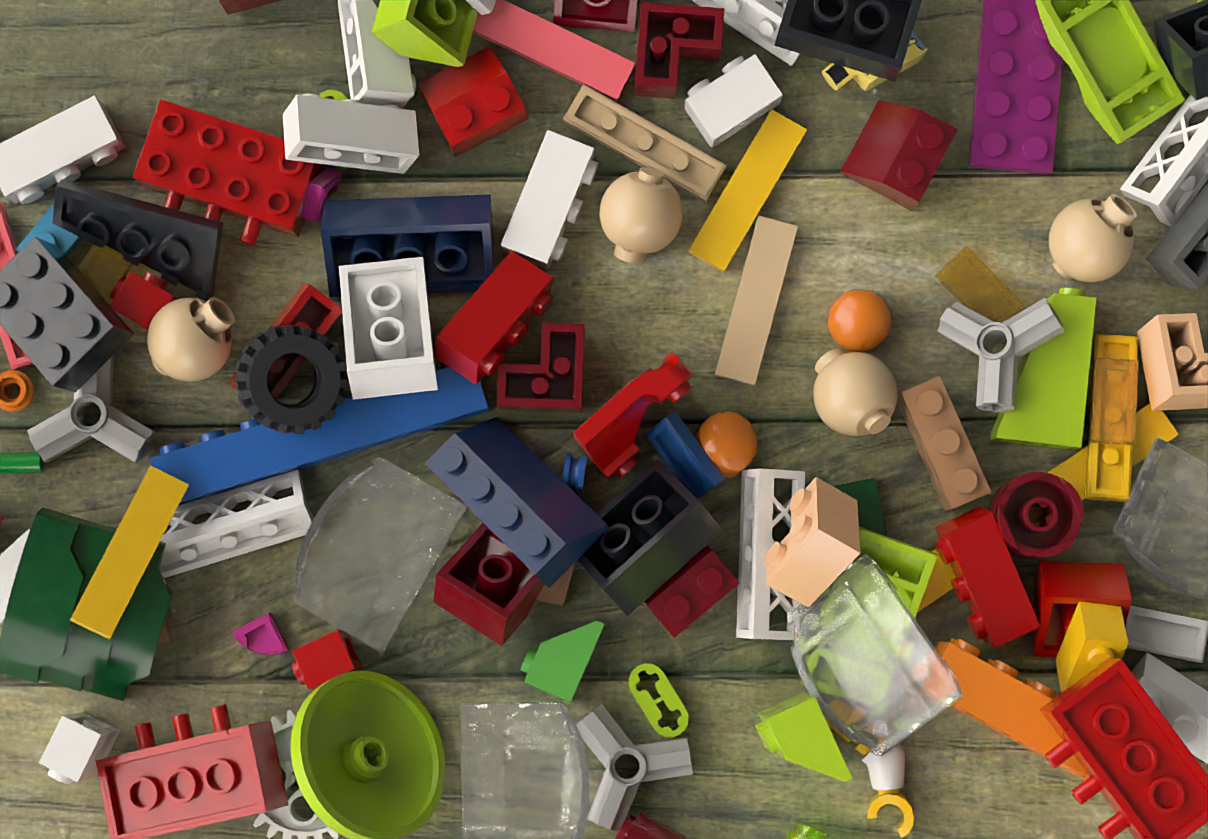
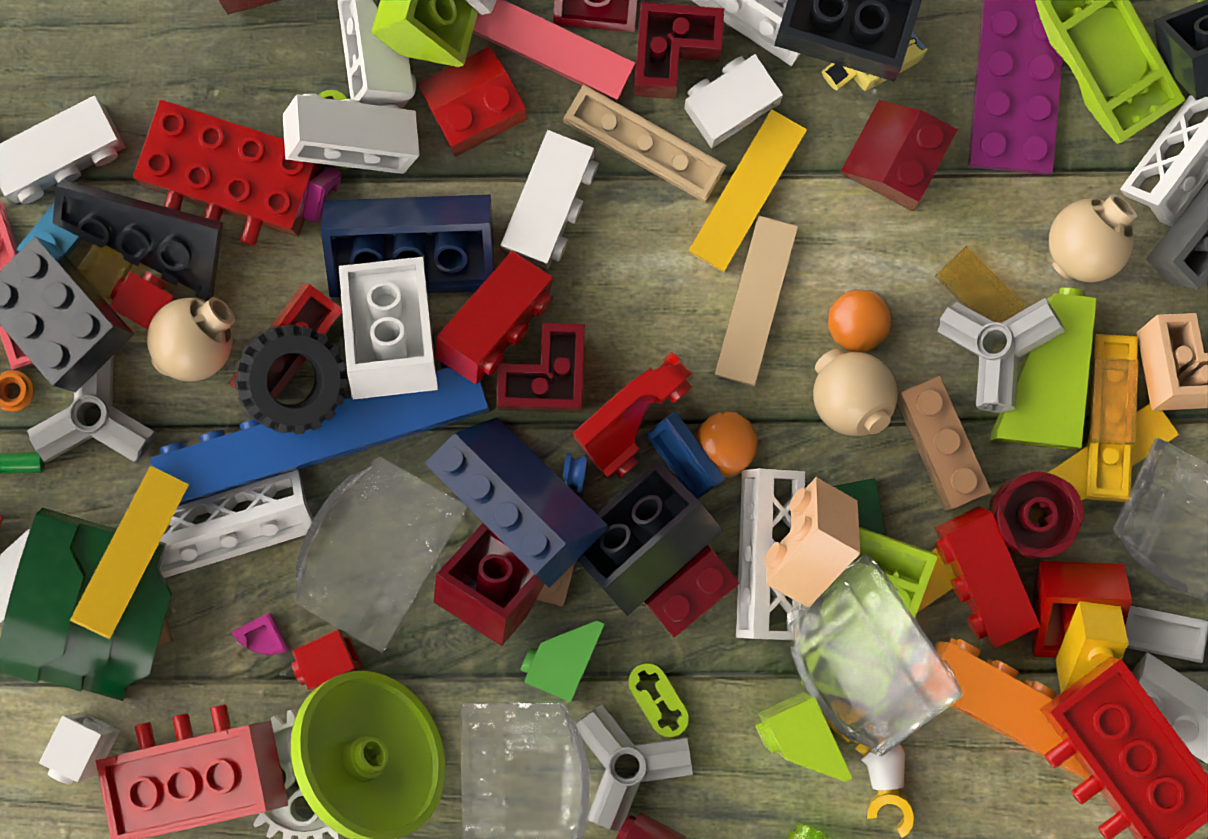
(640, 214): tan brick -> none

